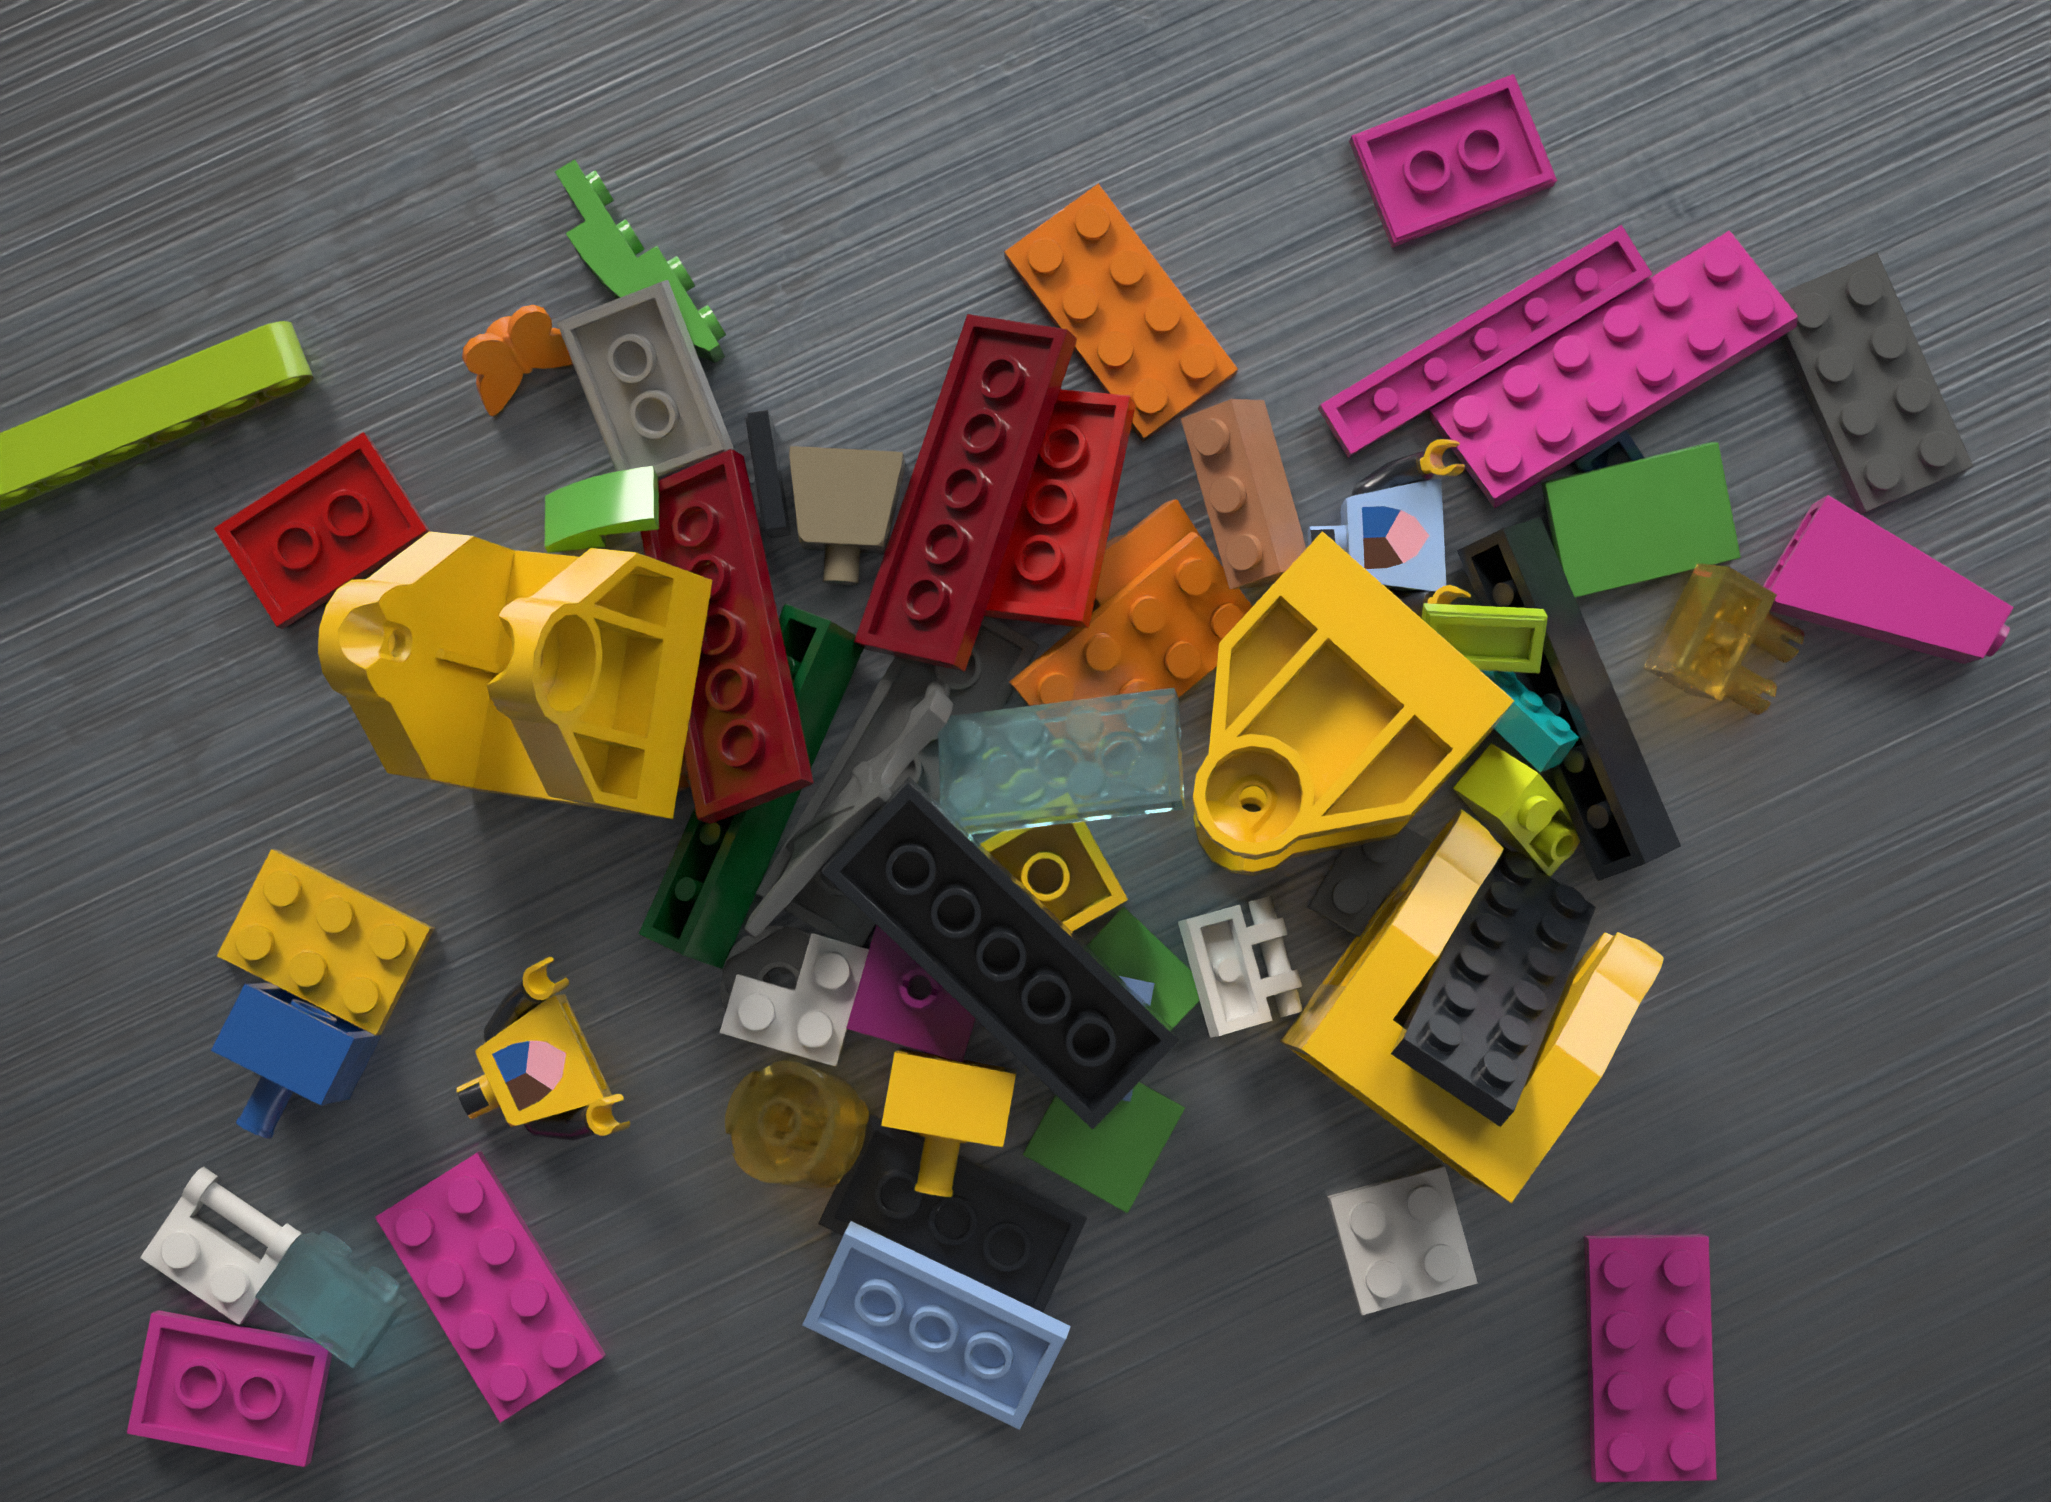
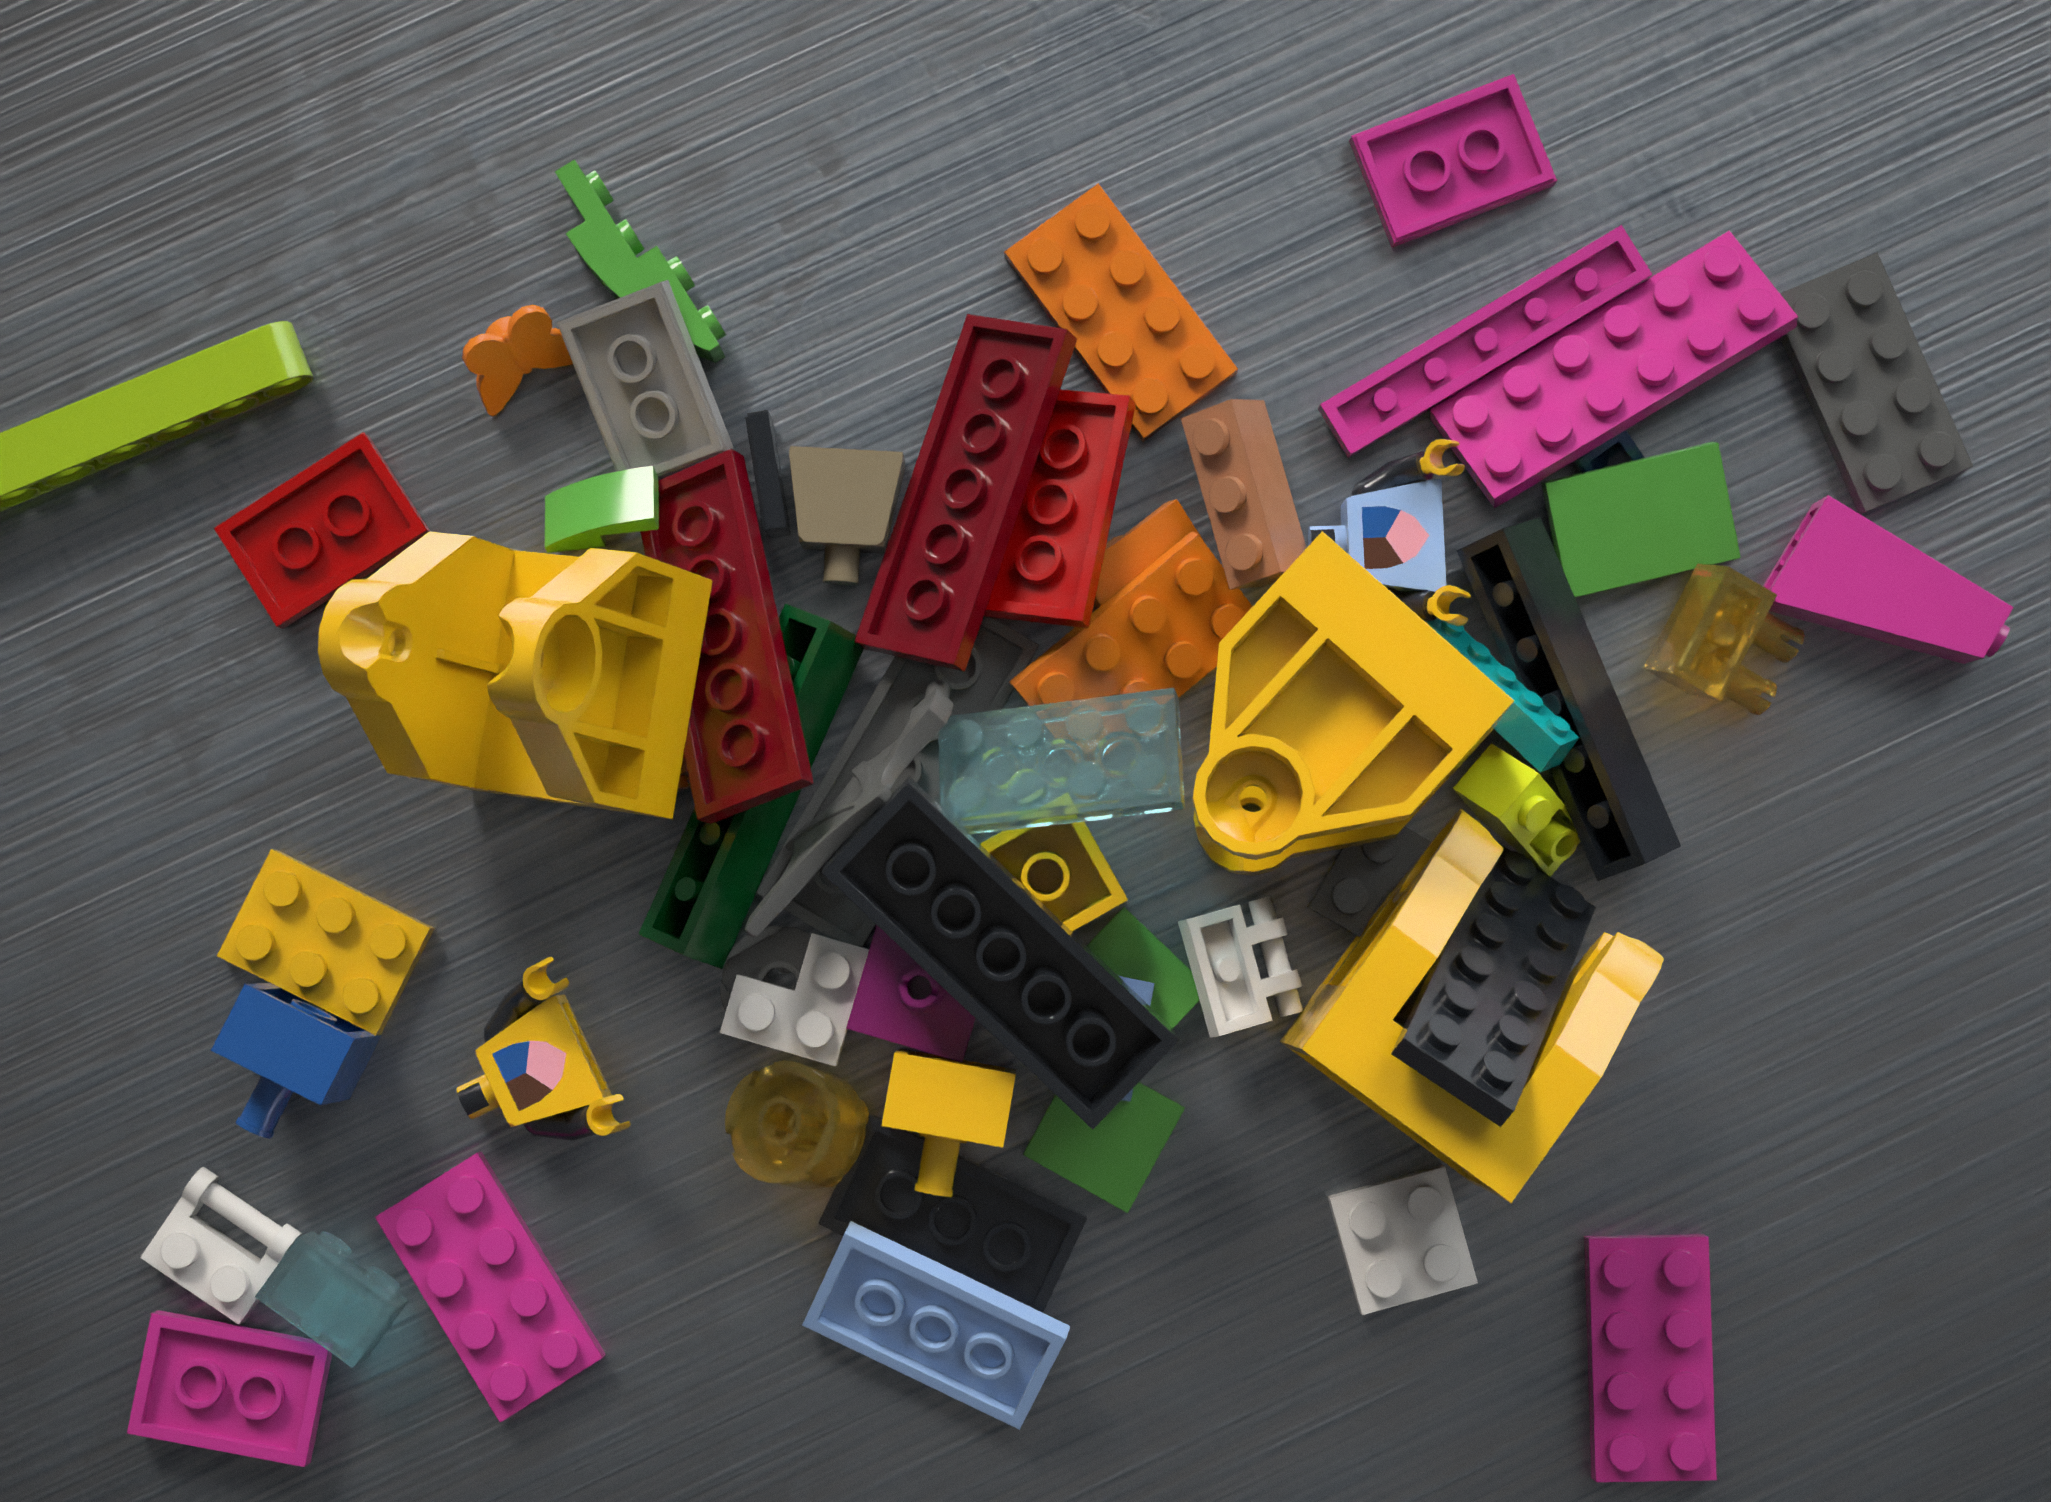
(1492, 636): lime tile -> none

